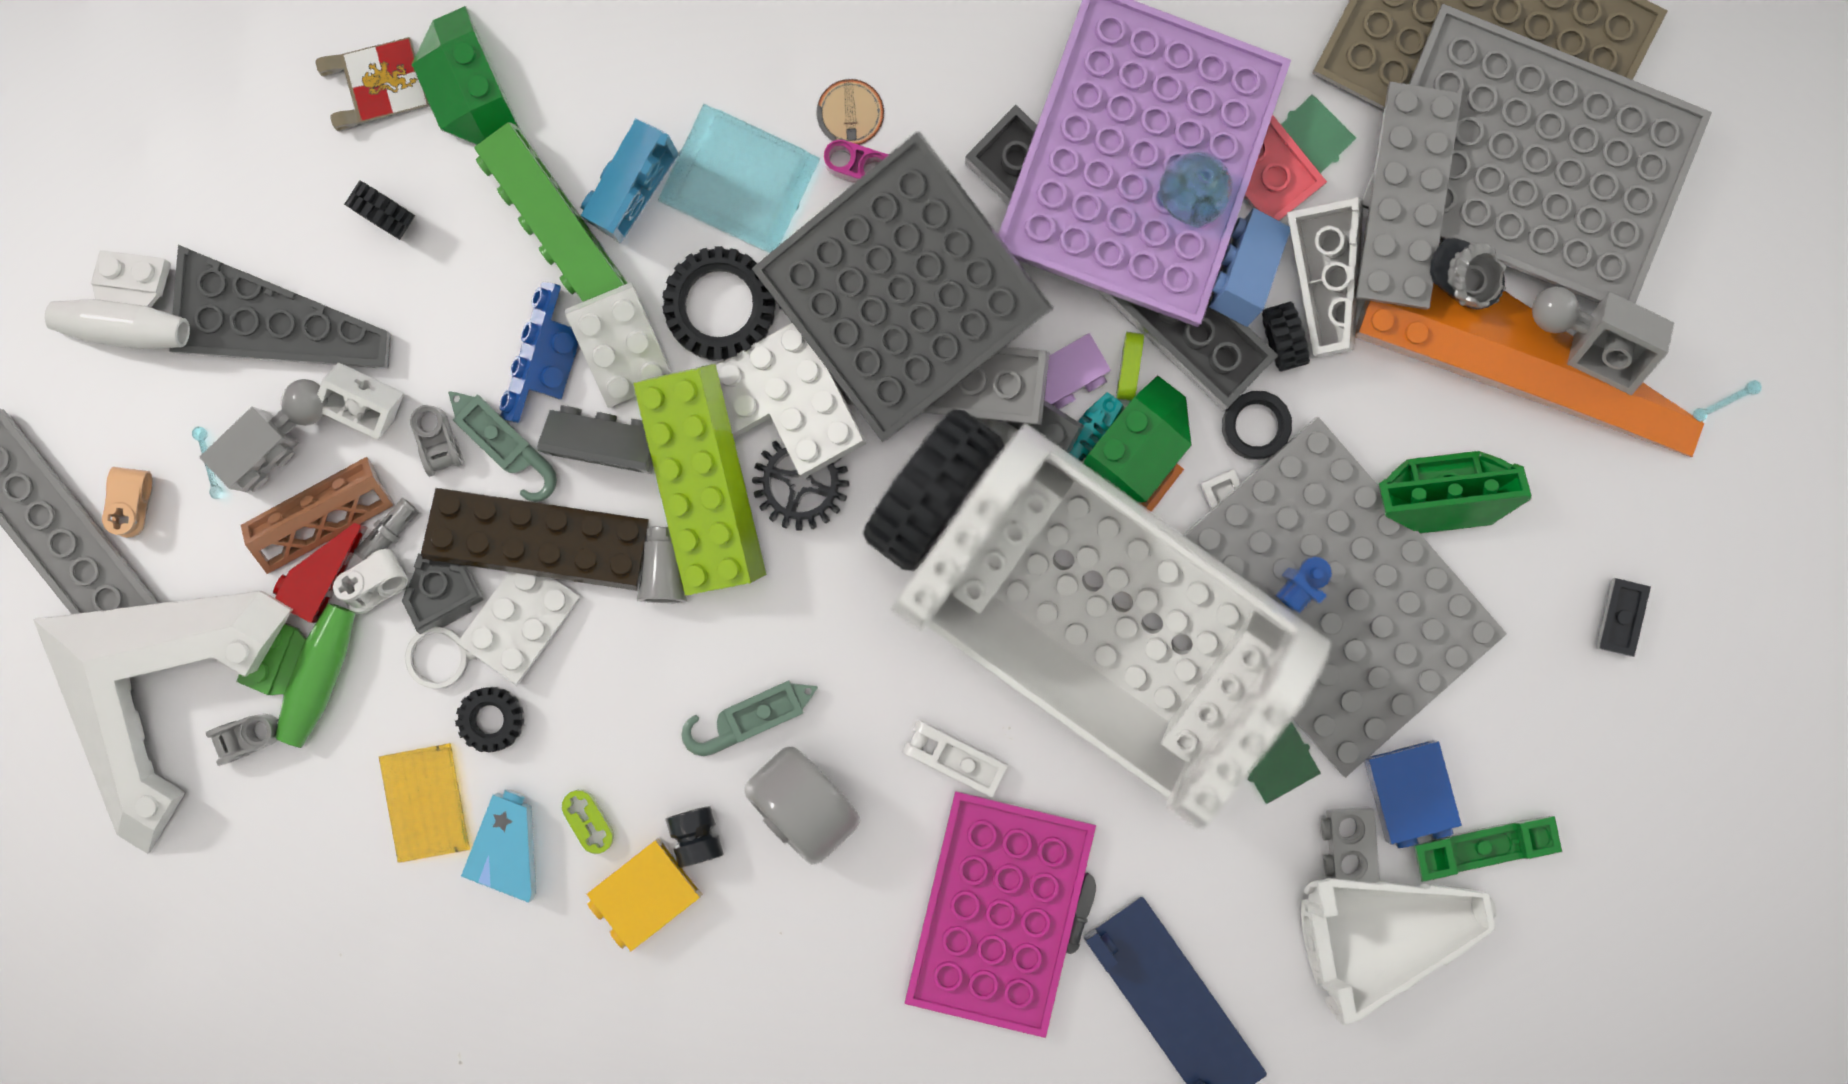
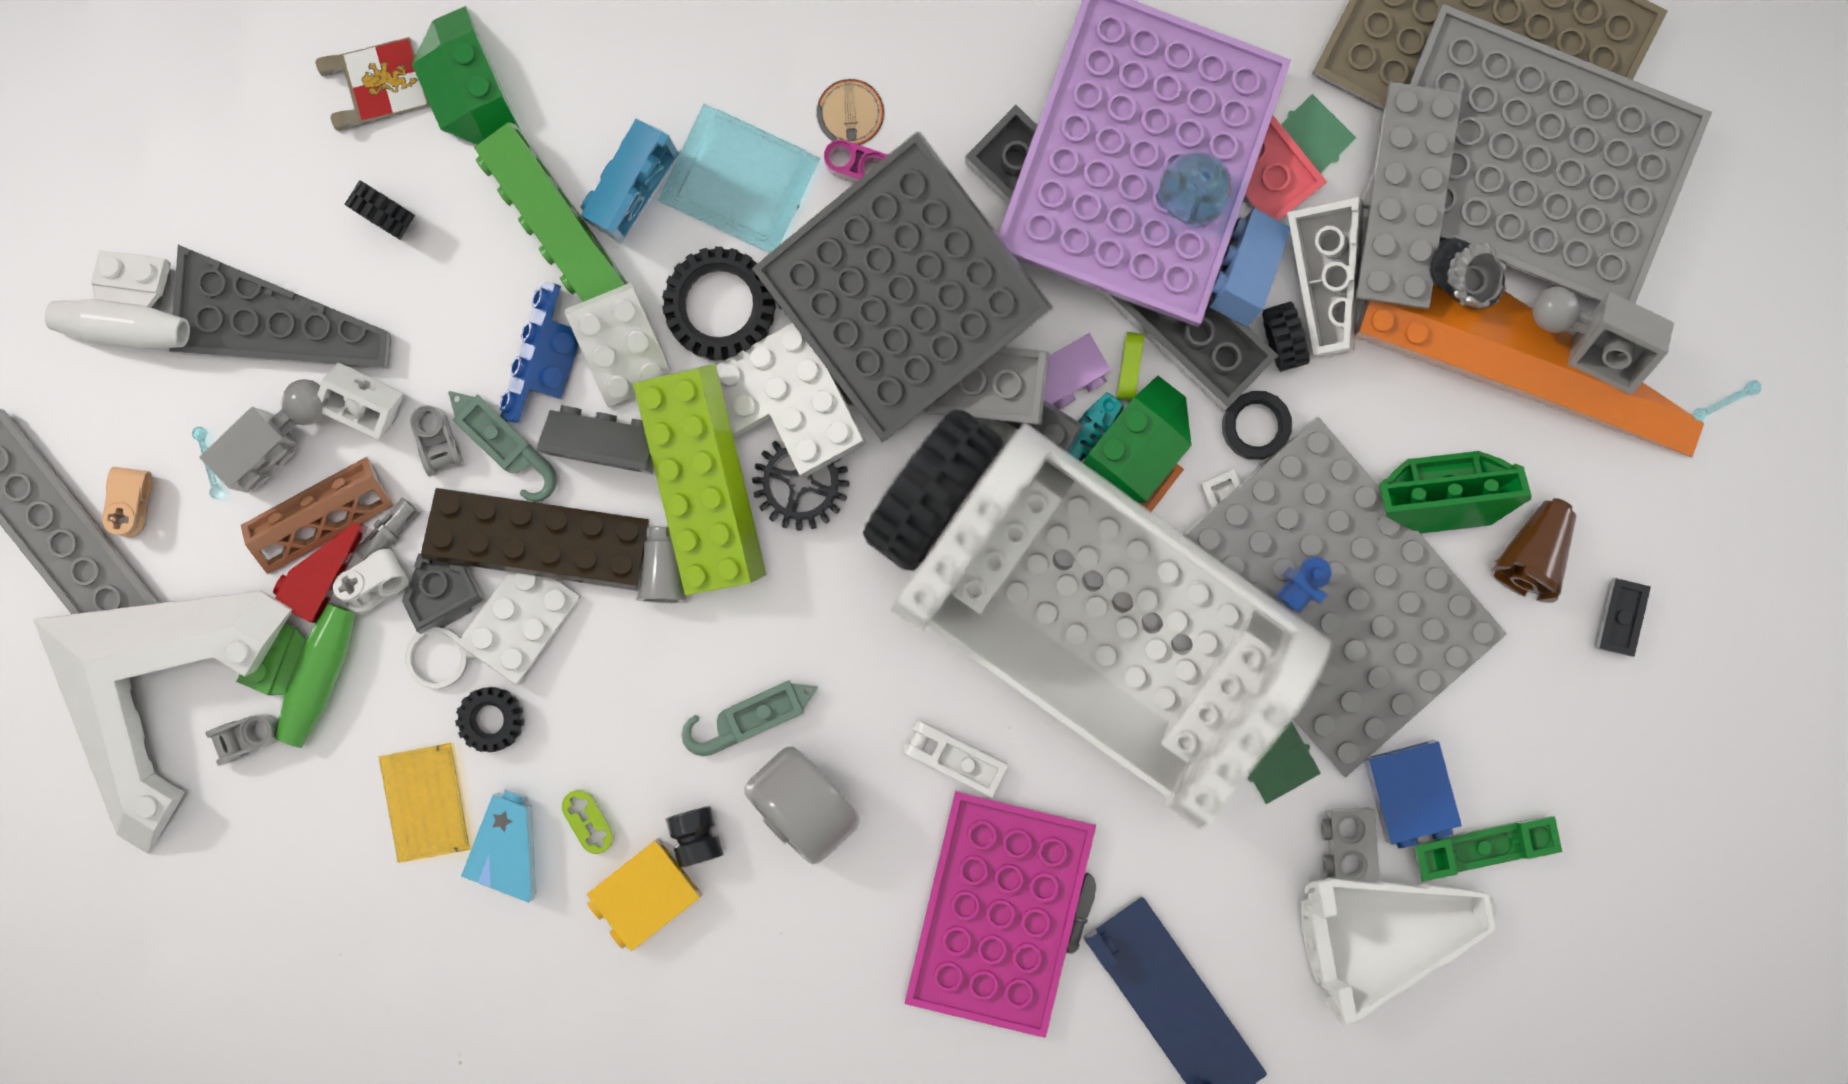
(1539, 553): none -> reddish brown cone

